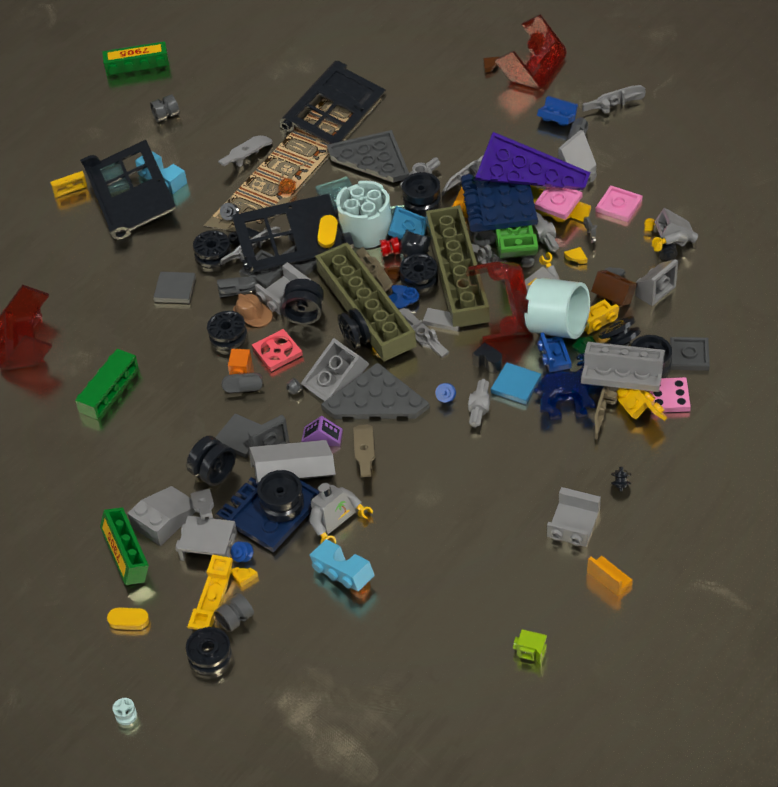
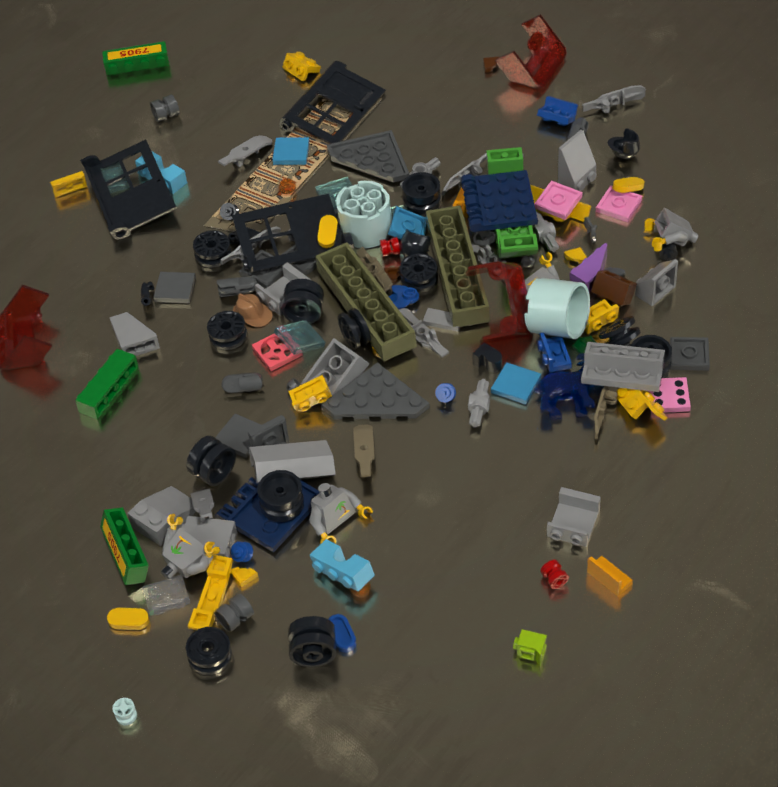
(133, 335): none -> light grey slope
(145, 293): none -> black arm
(166, 595): none -> clear bracket
(184, 552): none -> light grey torso
(239, 361): orange brick -> none
(291, 151): none -> dark azure tile
(299, 337): none -> clear light blue tile
(300, 65): none -> yellow bracket
(310, 394): none -> yellow bracket
(312, 641): none -> black wheel
(323, 430): medium lavender slope -> none
(344, 634): none -> blue tile
(519, 164): dark purple wing -> none
(554, 574): none -> red wheel
(588, 269): none -> medium lavender slope
(621, 478): black wheel -> none
(626, 146): none -> black helmet
(628, 184): none -> yellow tile

